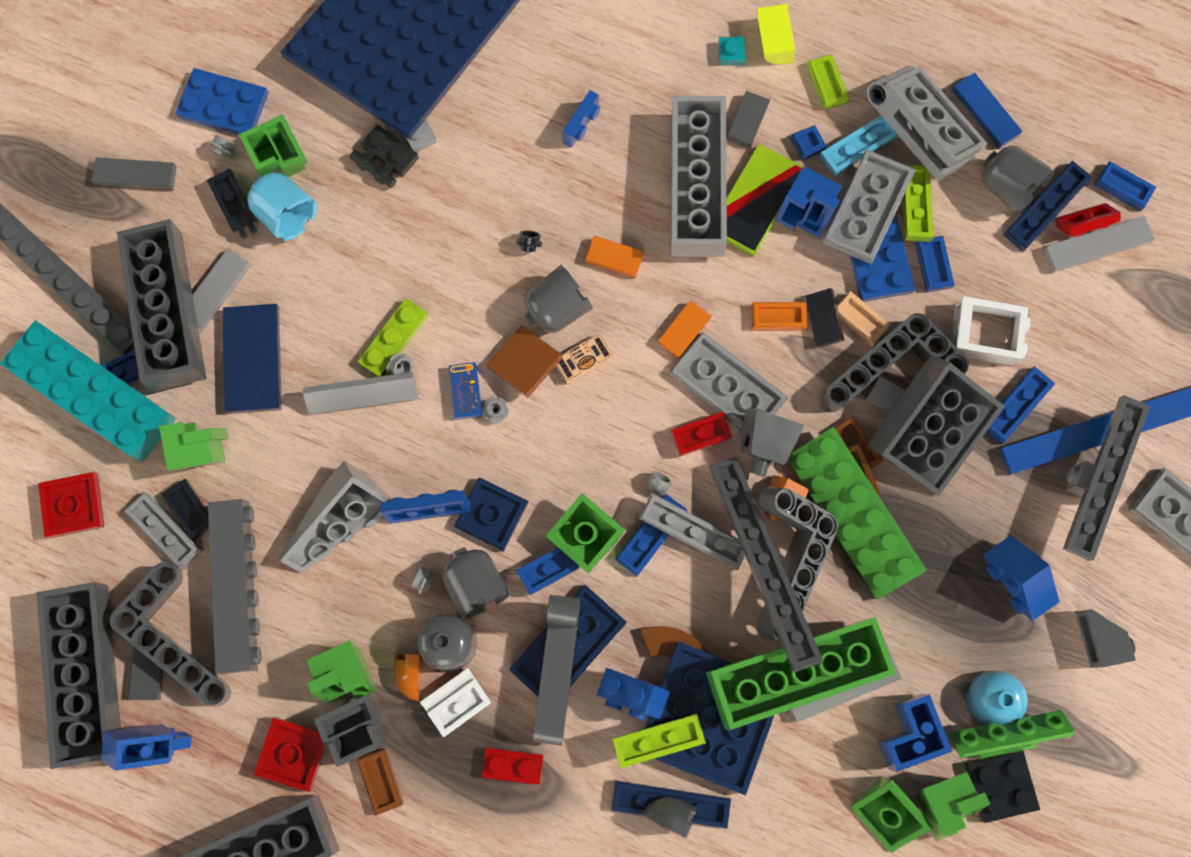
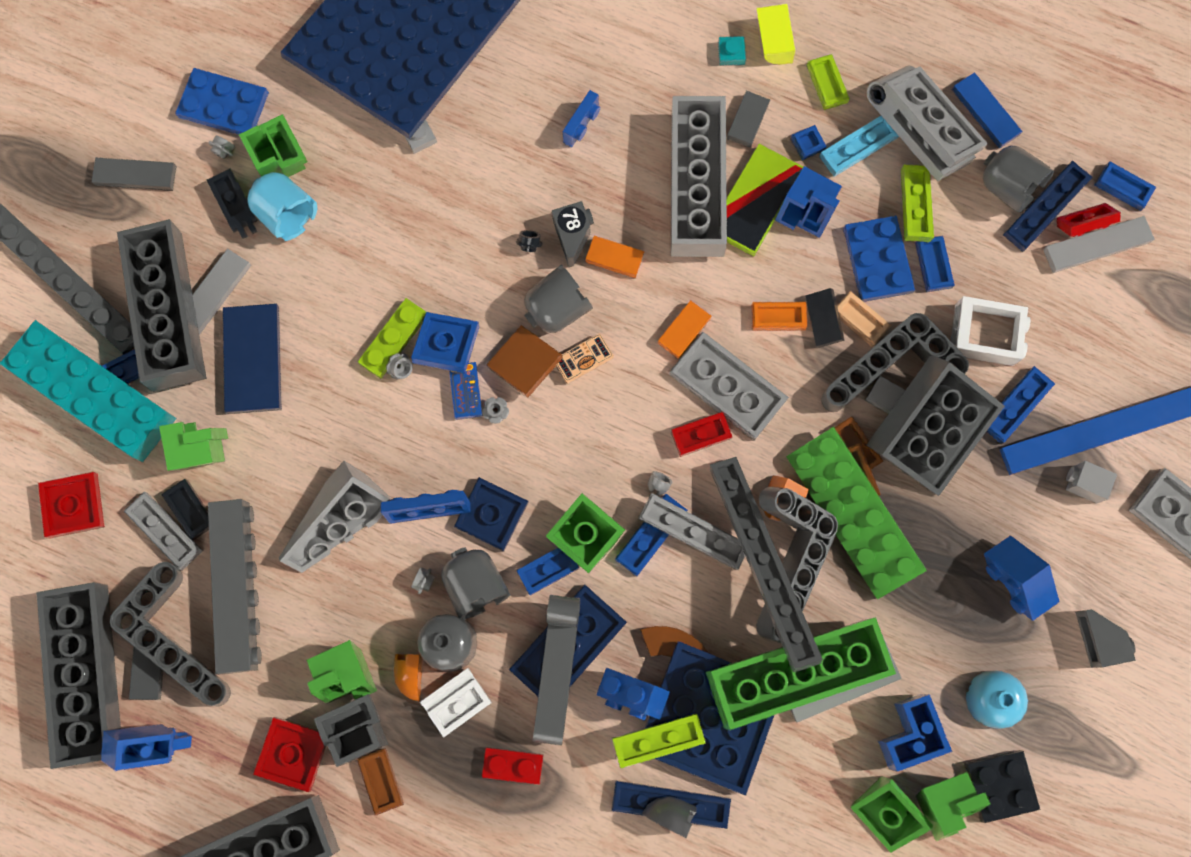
(360, 393): light grey tile -> none
(387, 149): pearl dark grey plate -> none
(445, 342): none -> blue plate
(573, 229): none -> dark grey slope
(768, 439): dark grey torso -> none
(868, 206): light grey tile -> none
(1018, 736): bright green bracket -> none
(1106, 478): dark grey plate -> none

